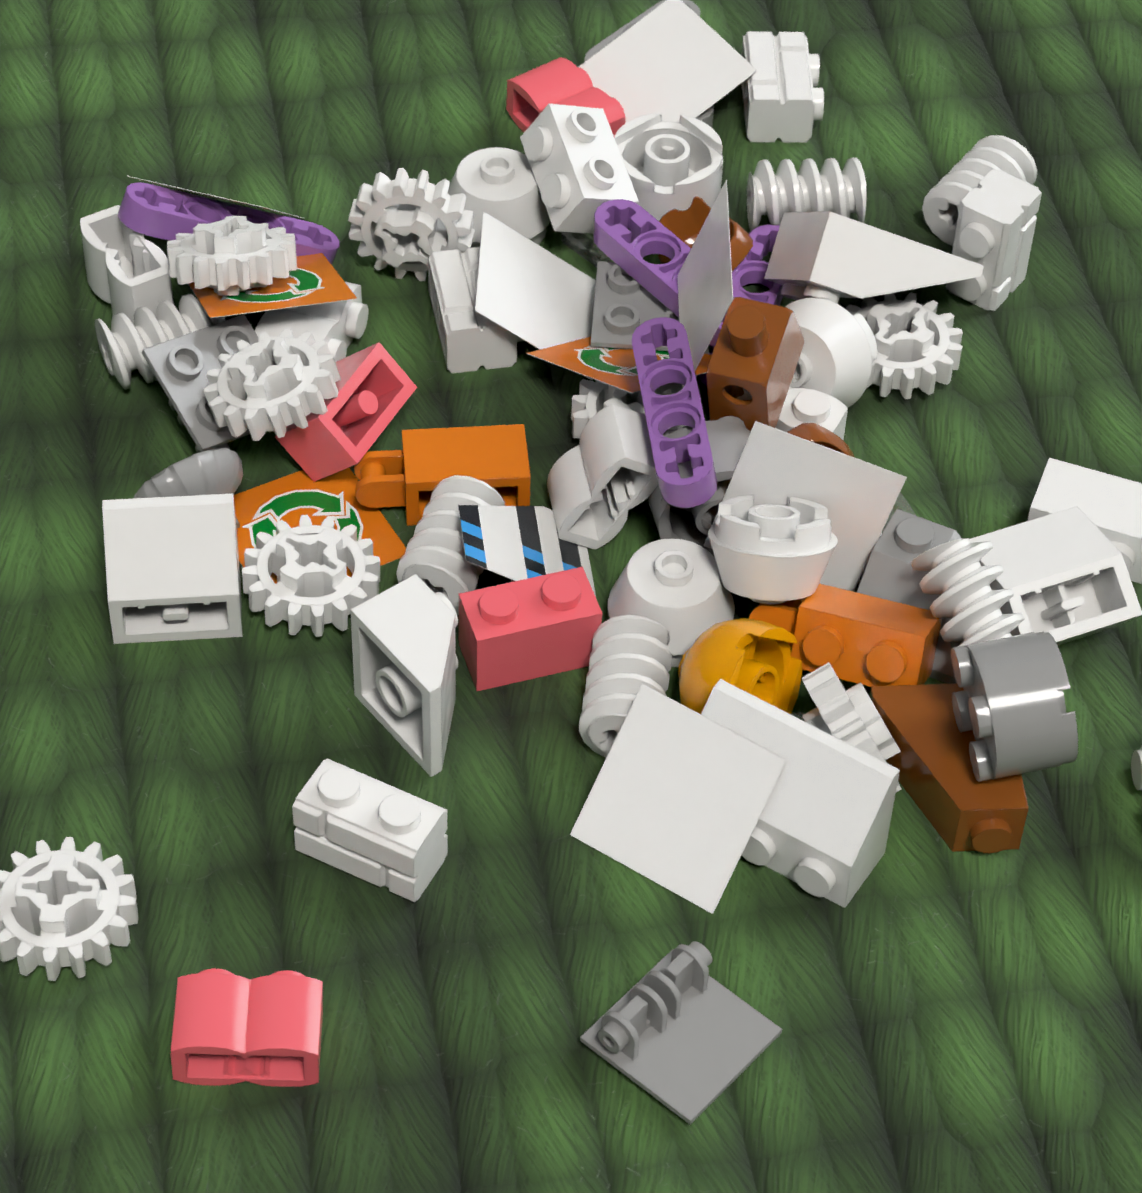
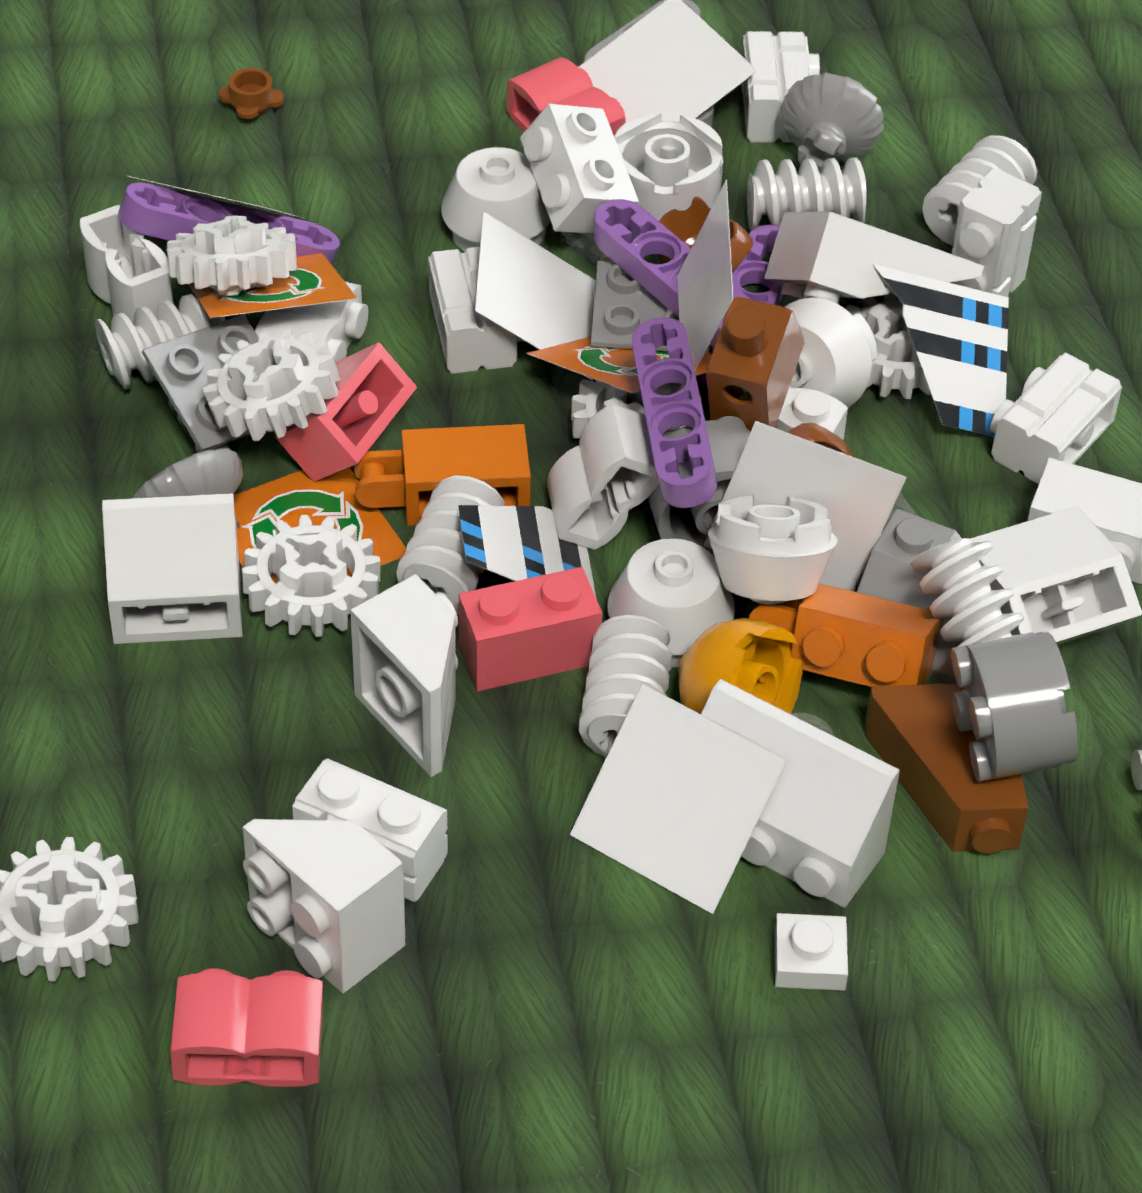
(251, 93): none -> dark orange plate
(326, 895): none -> white slope
(408, 221): white gear -> none
(681, 1033): light grey hinge -> none
(811, 951): none -> white plate
(831, 118): none -> light grey hair
(848, 714): white gear -> none
(959, 344): none -> sticker
(1055, 416): none -> white brick

